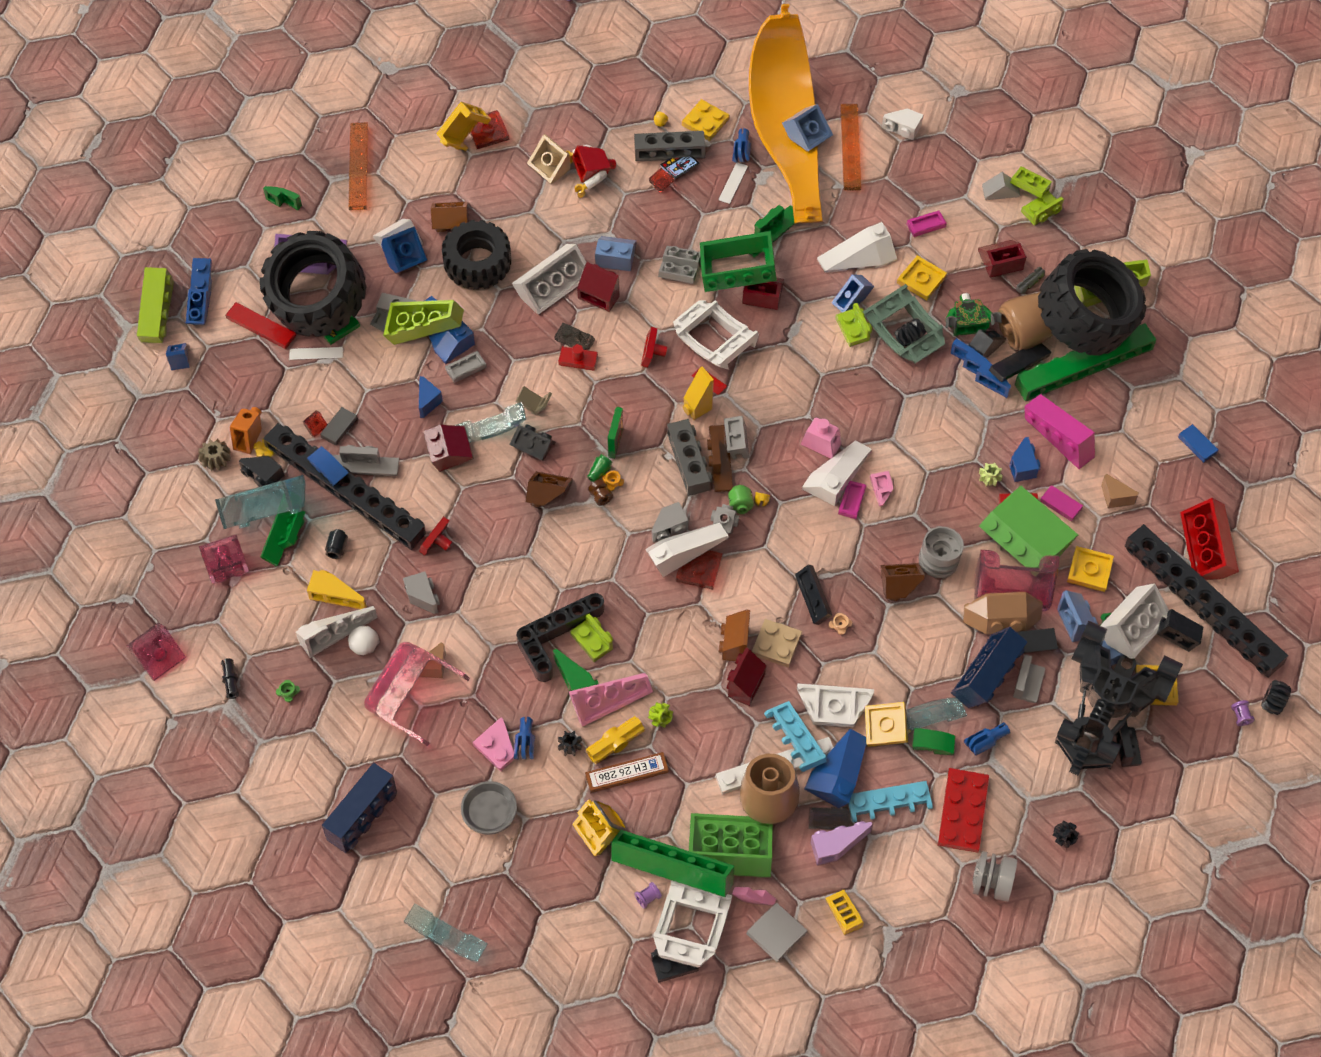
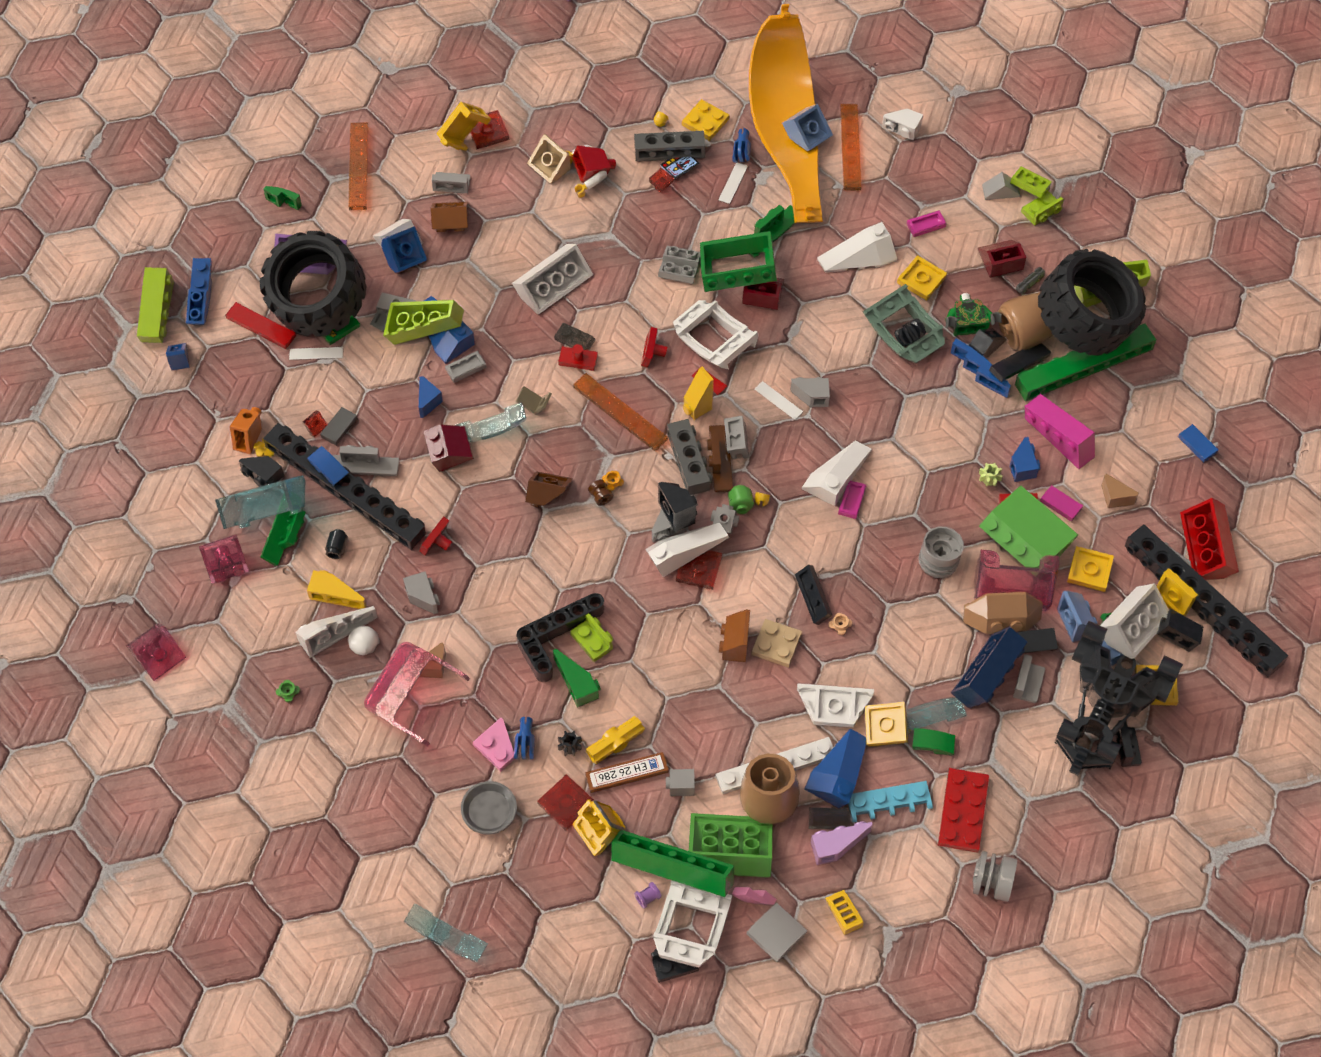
(214, 454): dark tan gear -> none
(229, 678): black pin -> none
(360, 808): dark blue brick -> none
(450, 182): none -> light grey panel
(472, 236): black tyre -> none
(531, 442): black bracket -> none
(564, 801): none -> clear red plate
(598, 287): dark red slope -> none
(600, 467): green cone -> none
(607, 697): bright pink wing -> none
(615, 253): medium blue slope -> none
(615, 432): green tile -> none
(620, 412): none -> clear orange tile
(660, 714): lime gear -> none
(677, 505): none -> black slope
(681, 782): none -> light grey brick
(746, 677): dark red slope -> none
(778, 400): none -> white sticker
(797, 735): medium azure hinge -> none
(811, 391): none -> light grey slope
(822, 438): bright pink torso -> none
(853, 291): blue slope -> none
(854, 325): lime bracket -> none
(882, 486): bright pink slope -> none
(900, 579): reddish brown slope -> none
(986, 738): blue arm -> none
(1065, 834): black gear -> none
(1176, 592): none -> yellow plate
(1242, 713): medium lavender bush -> none
(1276, 697): black gear -> none

